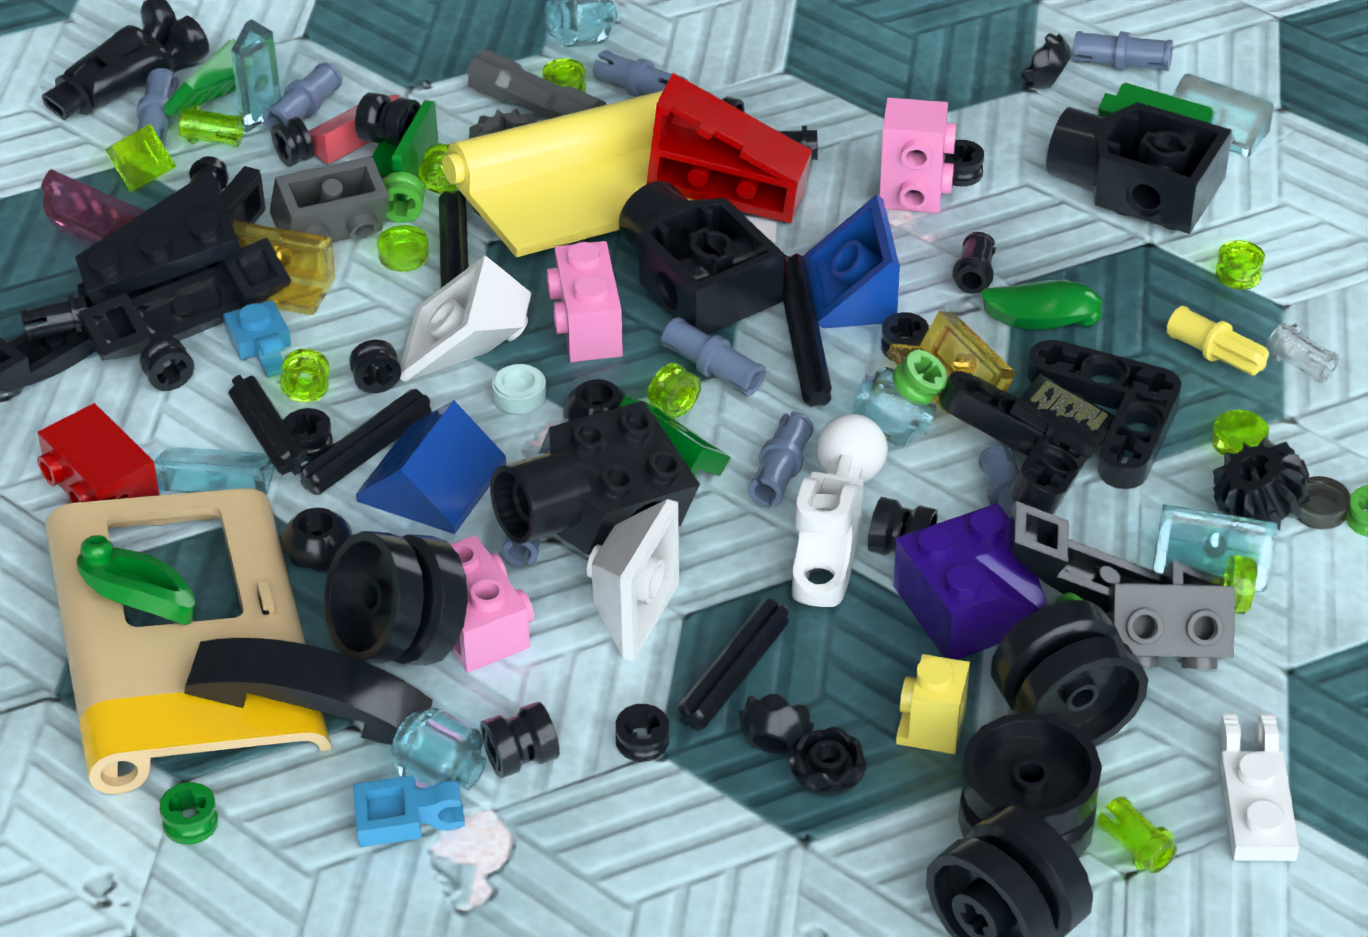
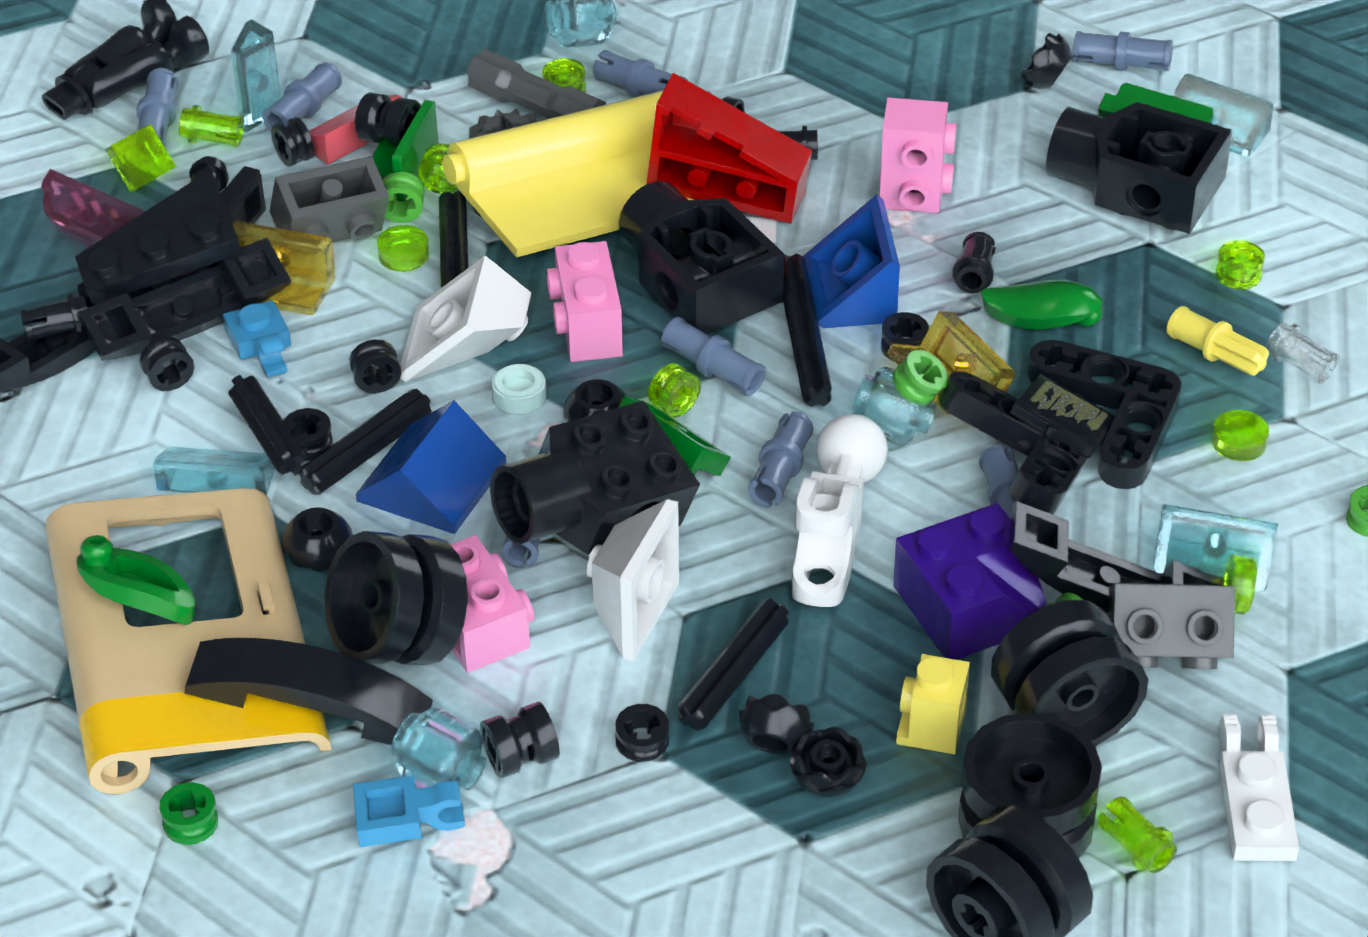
(95, 459): red hinge -> none
(206, 84): green slope -> none
(304, 362): clear neon green bush -> none
(893, 520): black wheel -> none
(967, 163): black bush -> none
(1262, 483): black gear -> none
(1328, 504): clear smoke tile -> none

